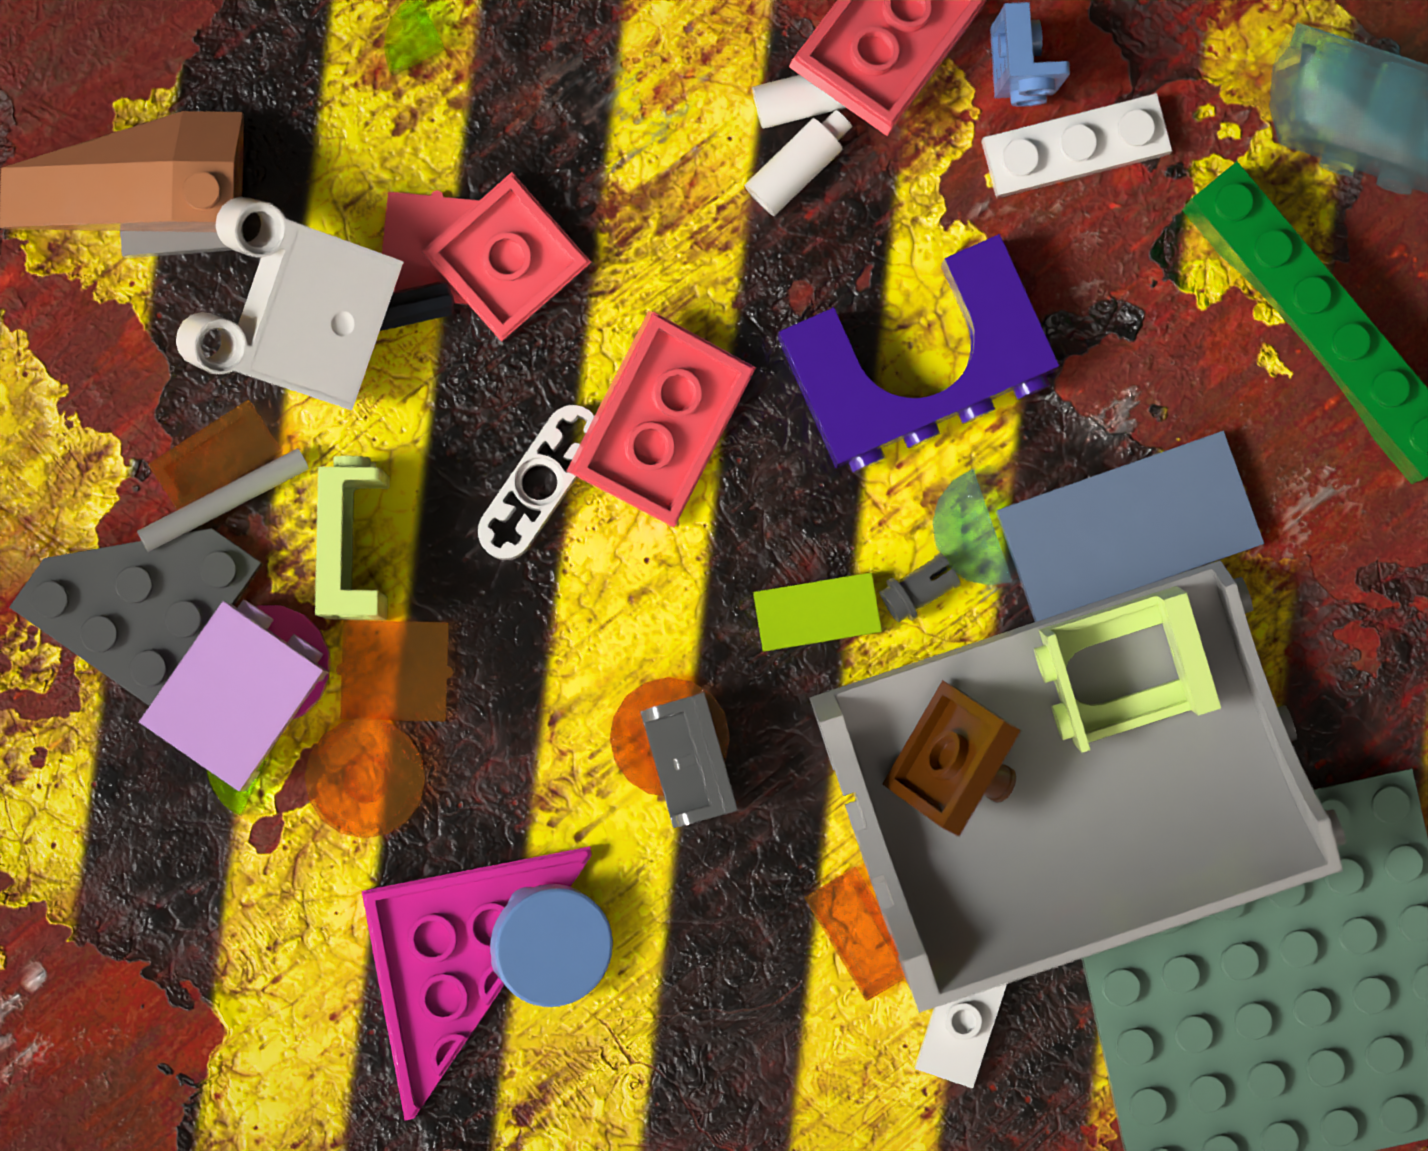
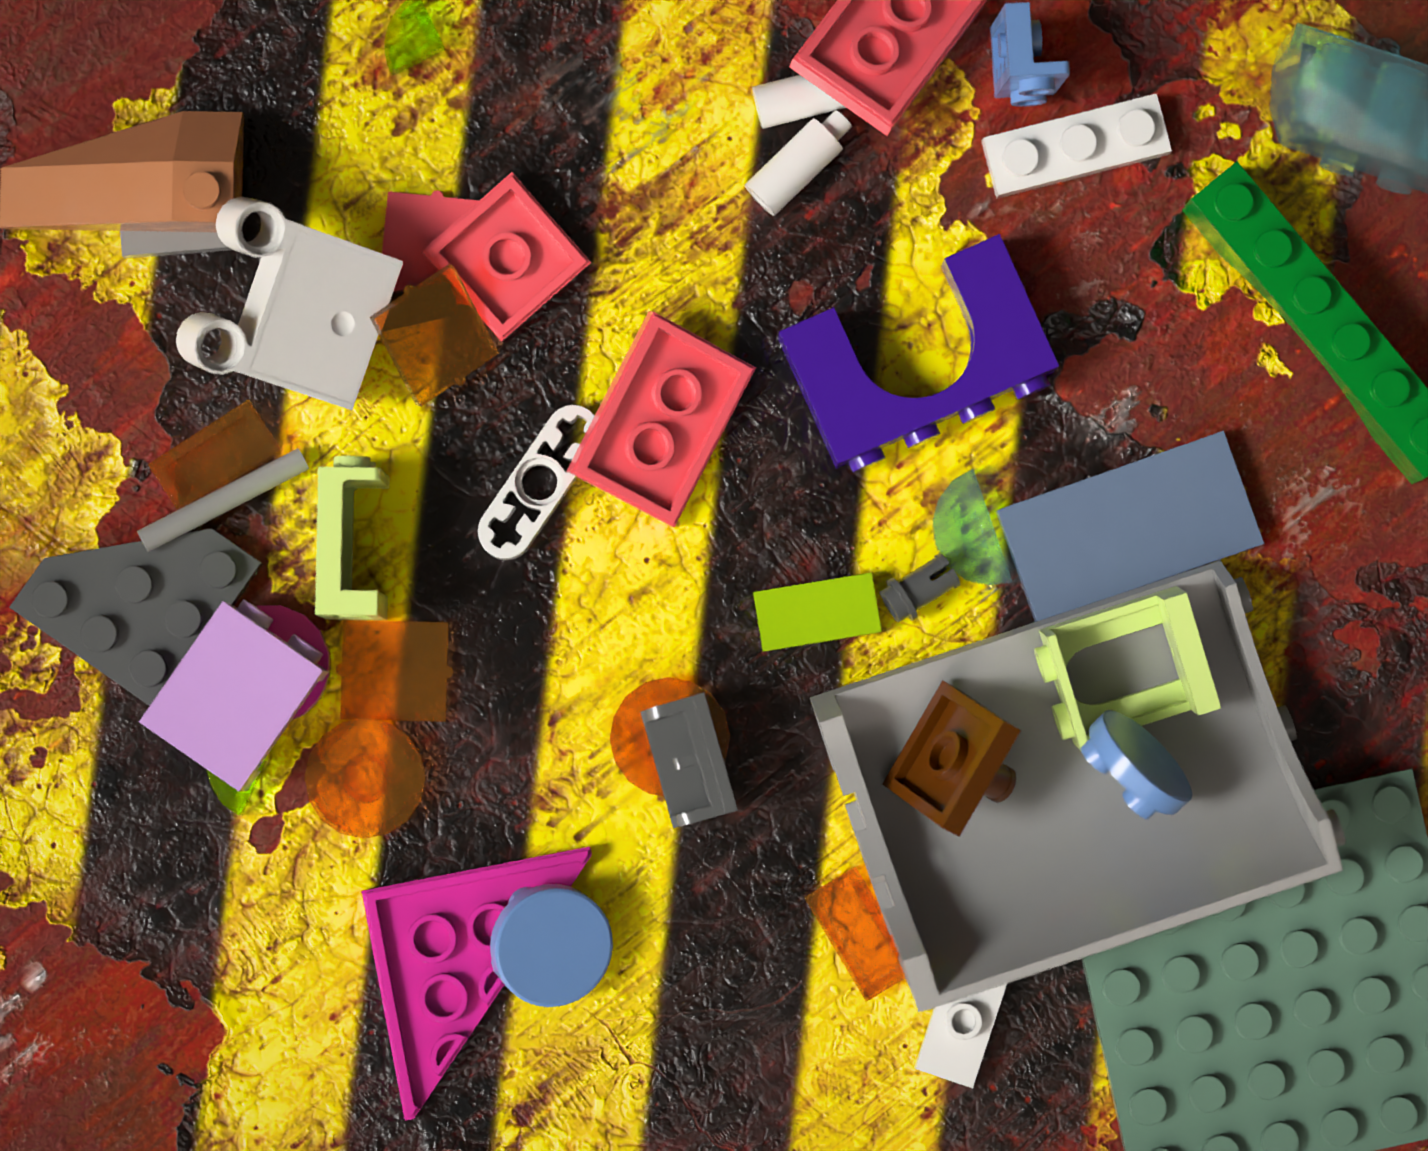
(434, 335): none -> clear orange piece
(1139, 763): none -> medium blue tile

